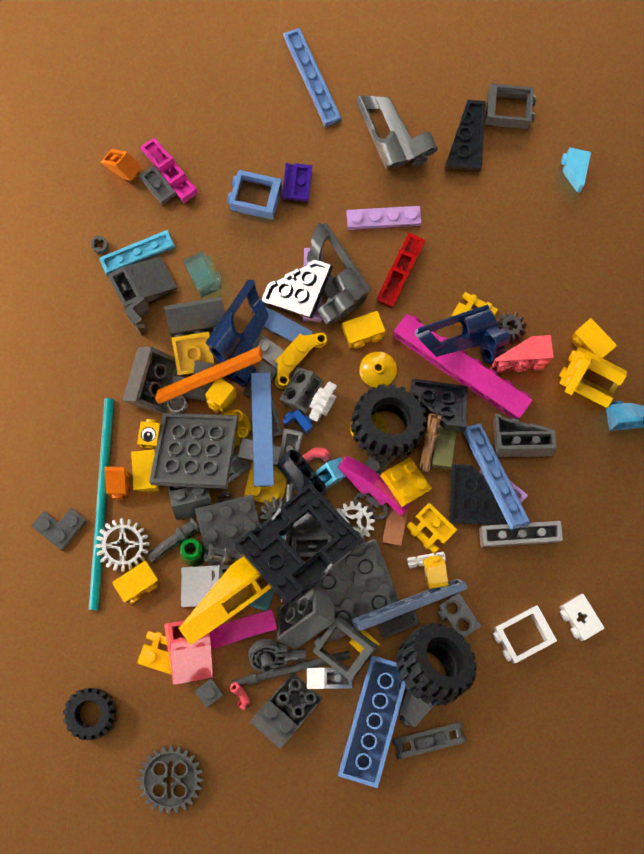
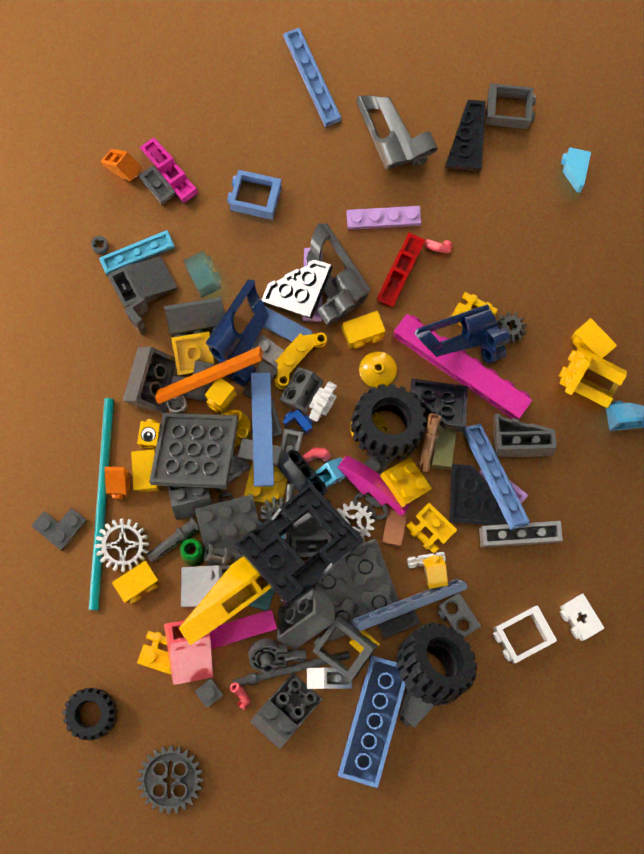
(297, 182): dark purple plate -> none
(429, 740): dark grey plate -> none
(439, 247): none -> coral arm
(532, 353): coral slope -> none

